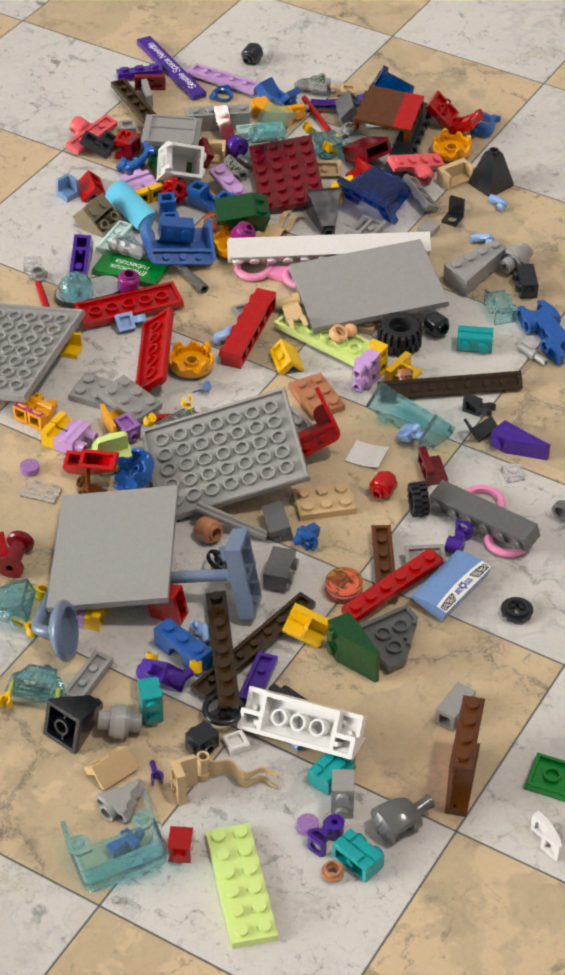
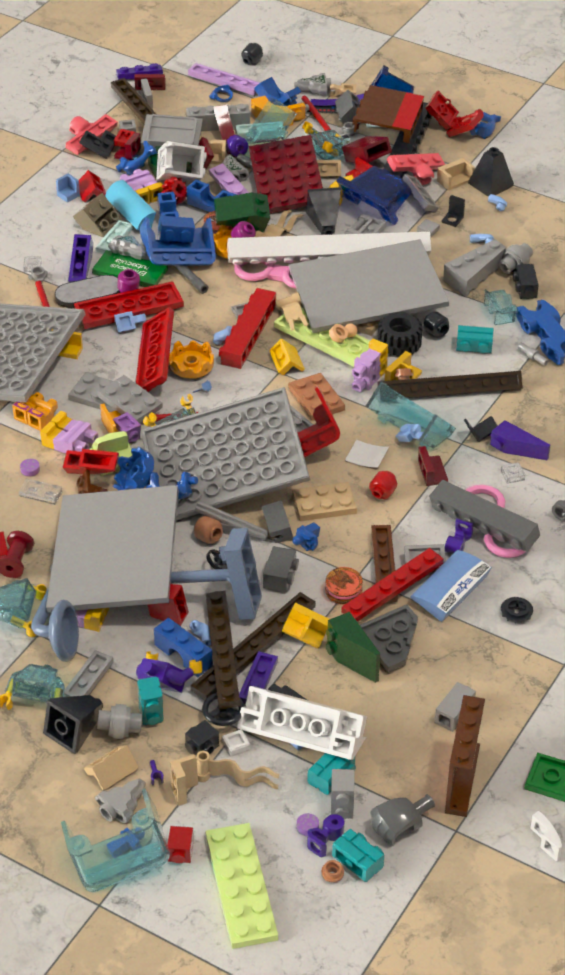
(75, 287): clear light blue cylinder -> none
(171, 68): dark purple tile -> none
(184, 484): none -> blue animal
(418, 499): black tyre -> none
(451, 146): light orange plate -> none
(475, 406): black plate -> none

